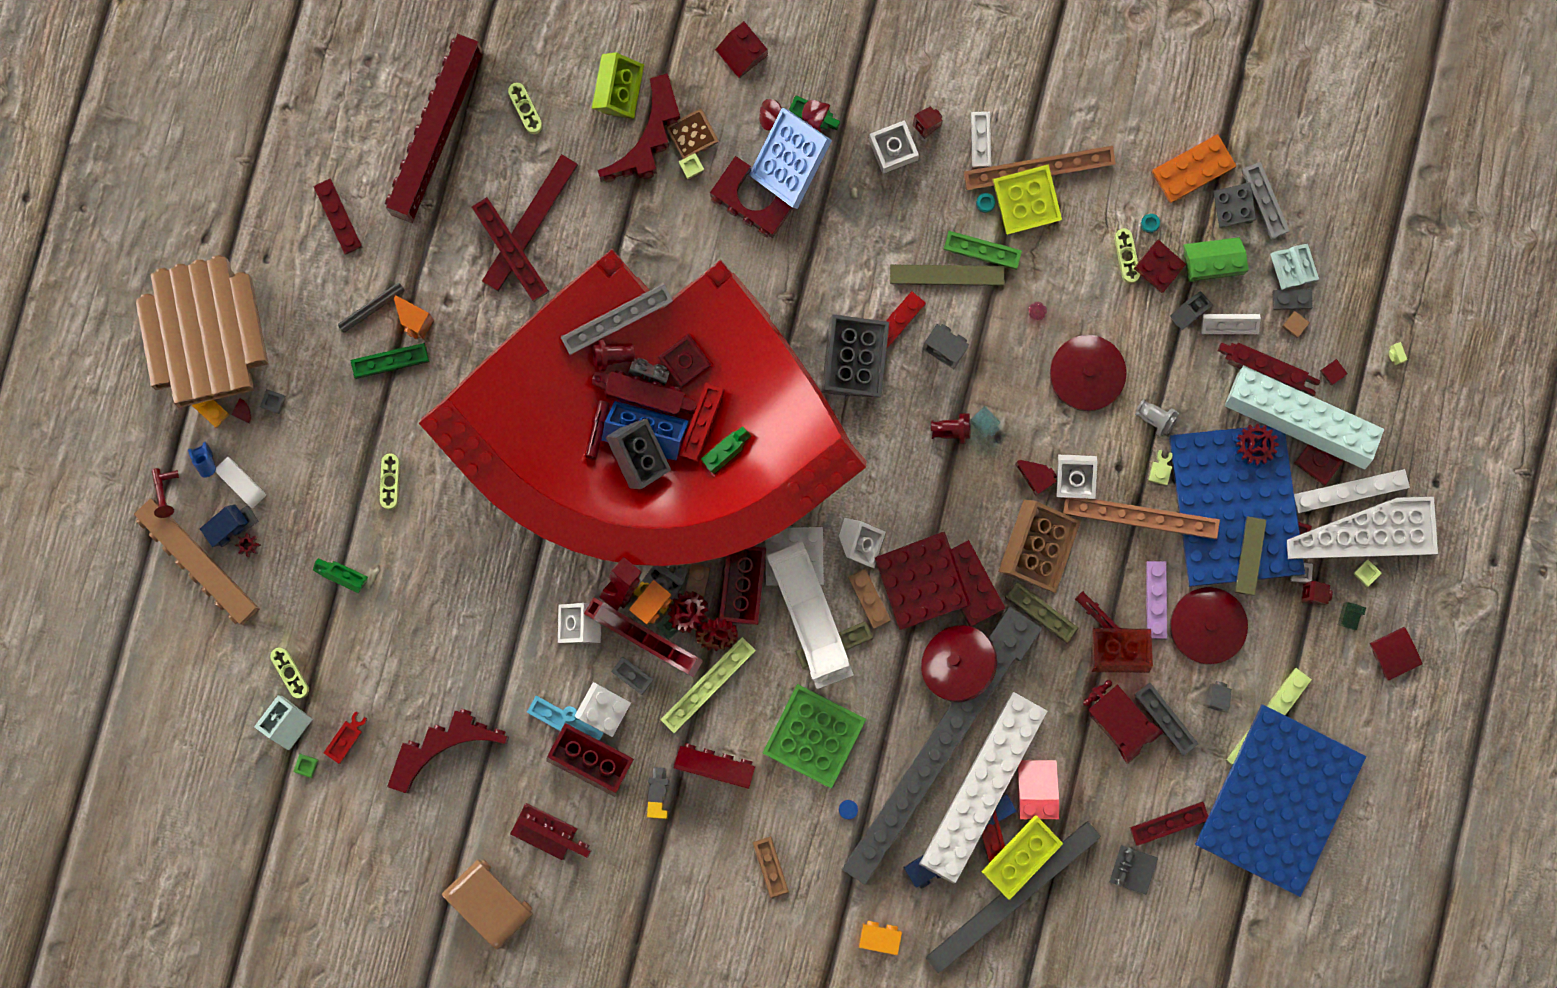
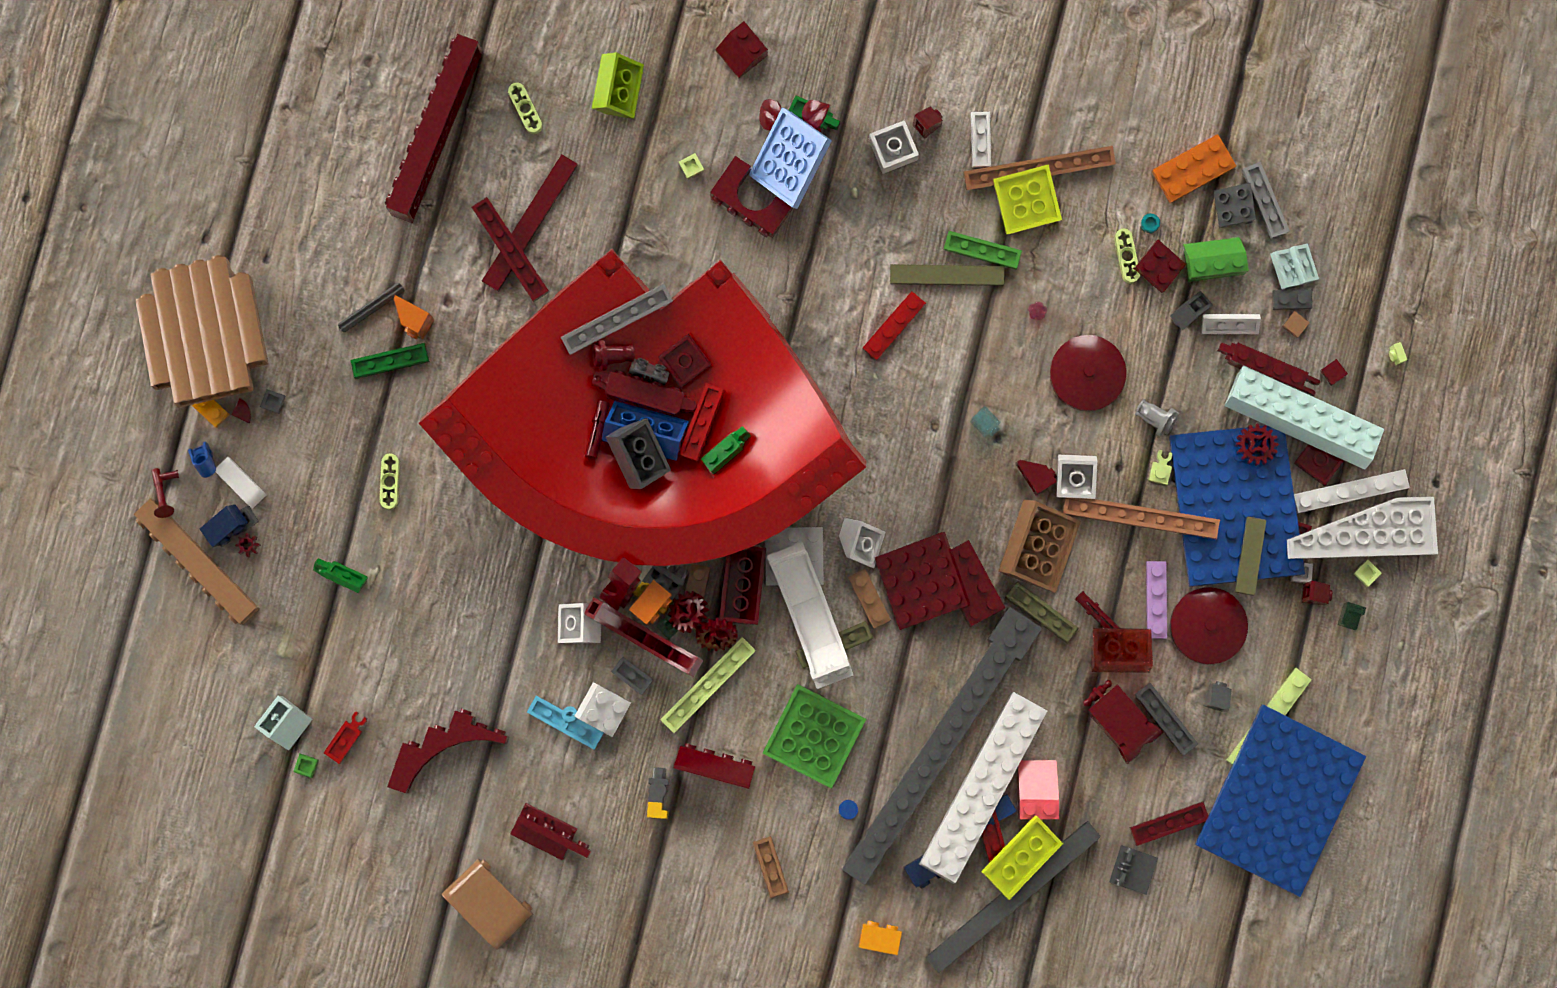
(277, 663): yellowish green beam -> none
(337, 216): dark red plate -> none
(589, 759): dark red slope -> none
(654, 138): dark red arch -> none
(692, 134): slope -> none
(855, 356): dark grey slope -> none
(945, 345): dark grey brick -> none
(952, 429): dark red piece -> none
(959, 663): dark red dish -> none
(985, 203): teal tile -> none
(1396, 653): dark red slope -> none

